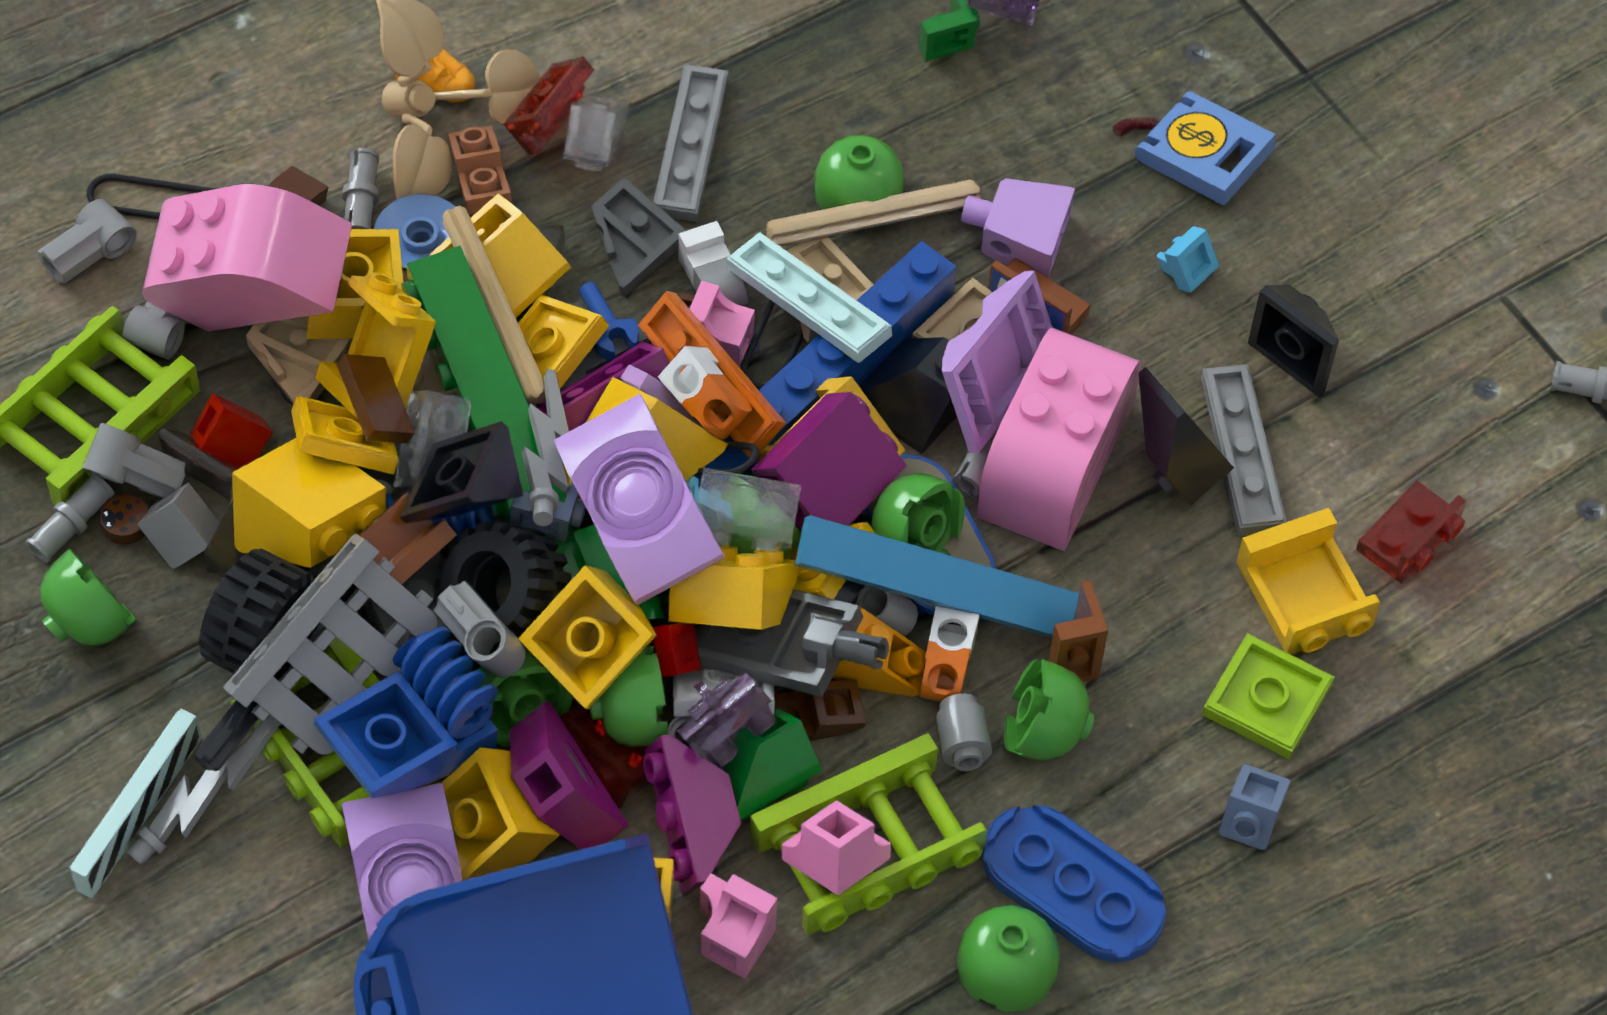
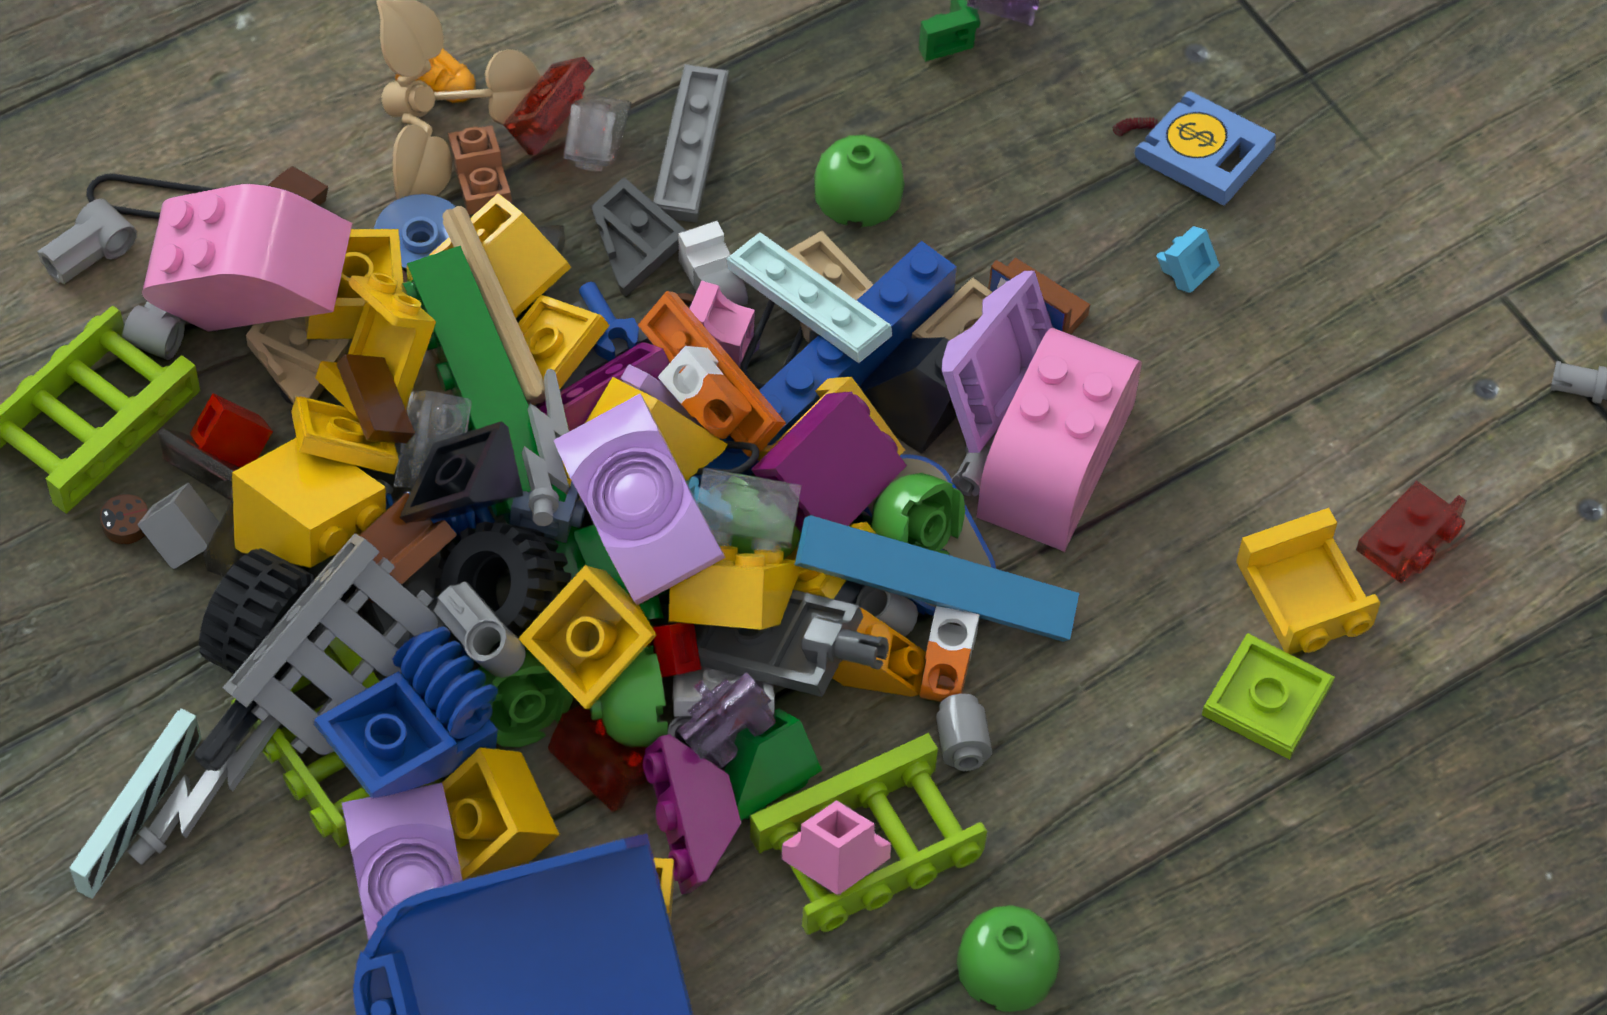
(69, 518): light grey pin -> none
(81, 604): bright green cylinder -> none
(123, 459): light grey piece -> none
(360, 190): light grey pin -> none
(561, 781): magenta slope -> none
(739, 922): bright pink brick -> none
(826, 716): reddish brown slope -> none
(871, 214): tan axle -> none
(1022, 222): lavender torso -> none
(1049, 712): bright green cylinder -> none
(1074, 883): blue tile -> none
(1082, 641): dark orange panel -> none
(1177, 445): black slope -> none
(1243, 442): light grey tile -> none
(1254, 806): sand blue bracket -> none
(1294, 335): black slope -> none

